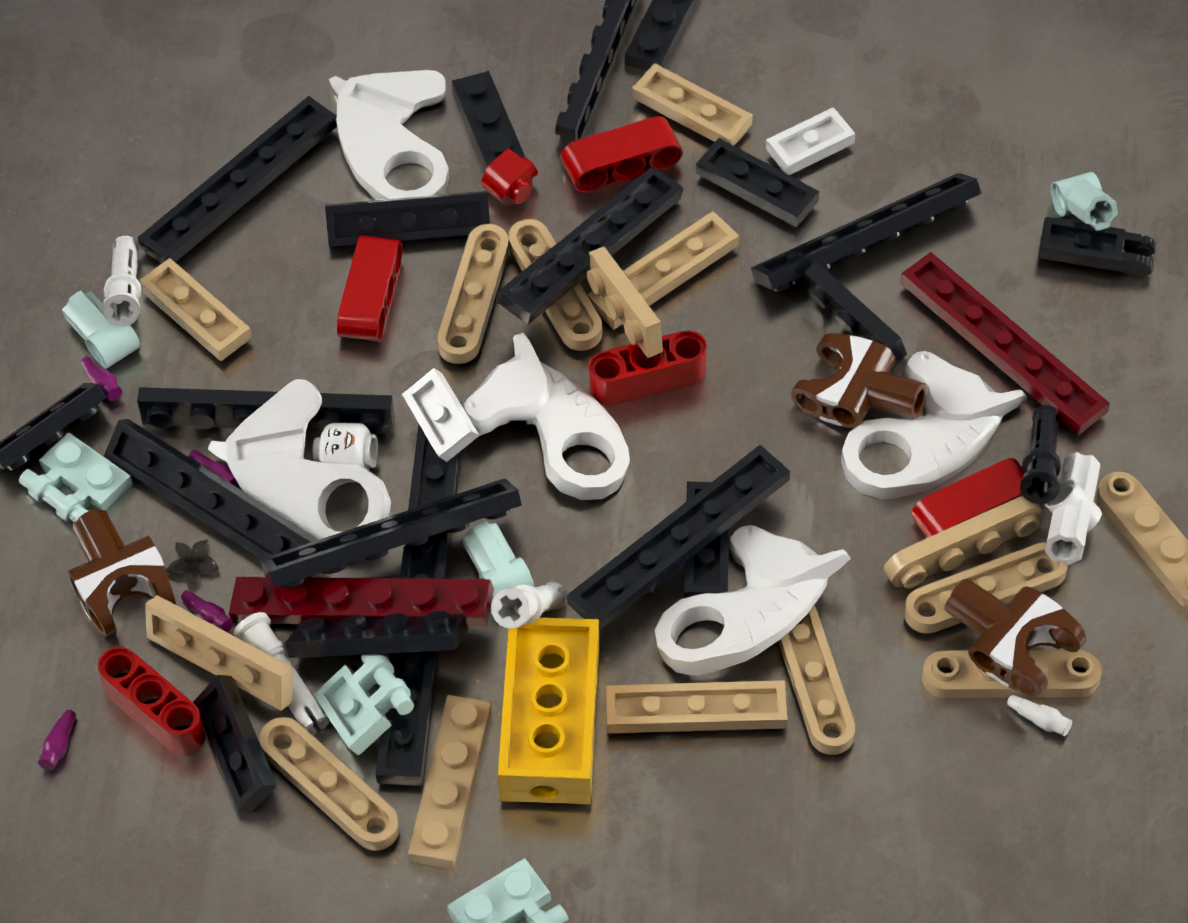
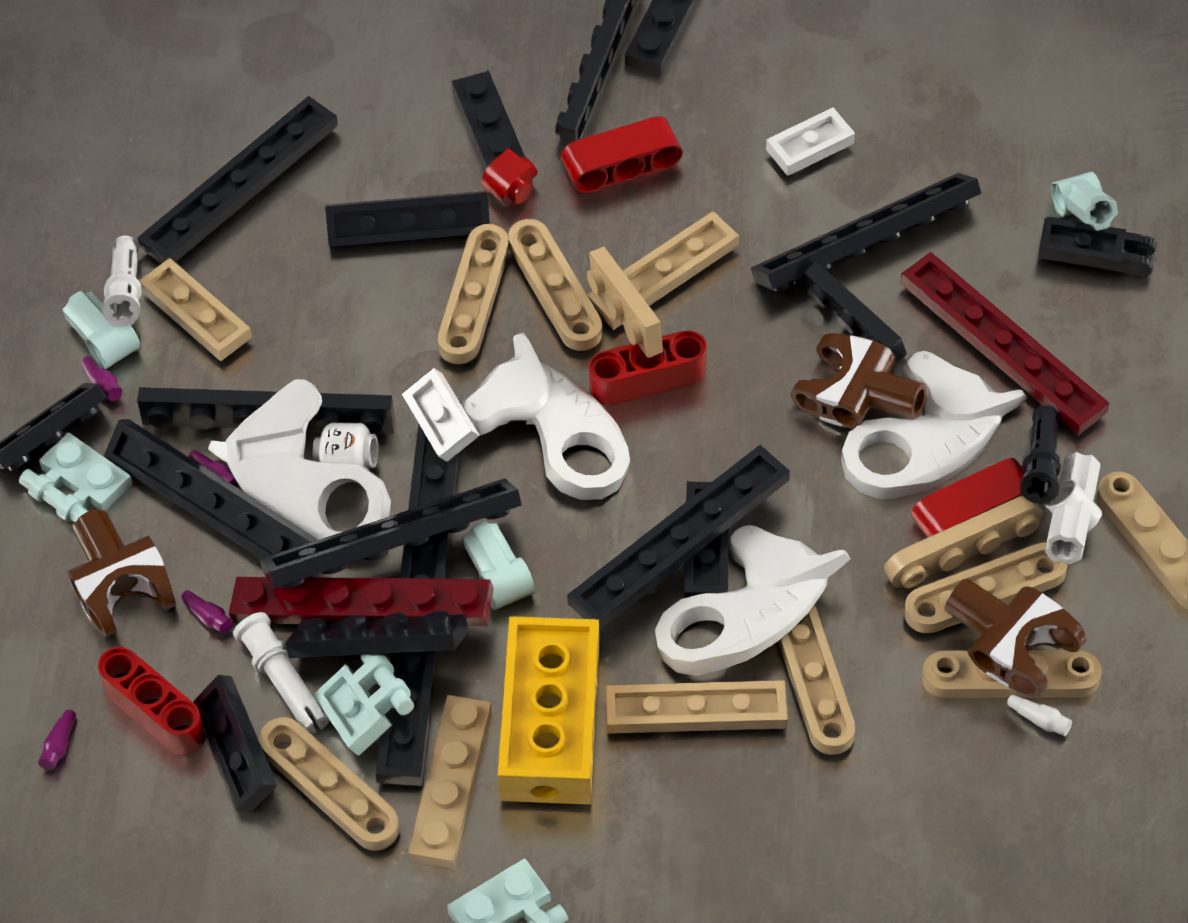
(193, 561): clear smoke plant -> none
(219, 652): tan plate -> none
(369, 288): red beam -> none
(373, 134): white animal -> none
(526, 603): white pin -> none
(569, 259): black plate -> none
(691, 105): tan plate -> none
(757, 182): black plate -> none

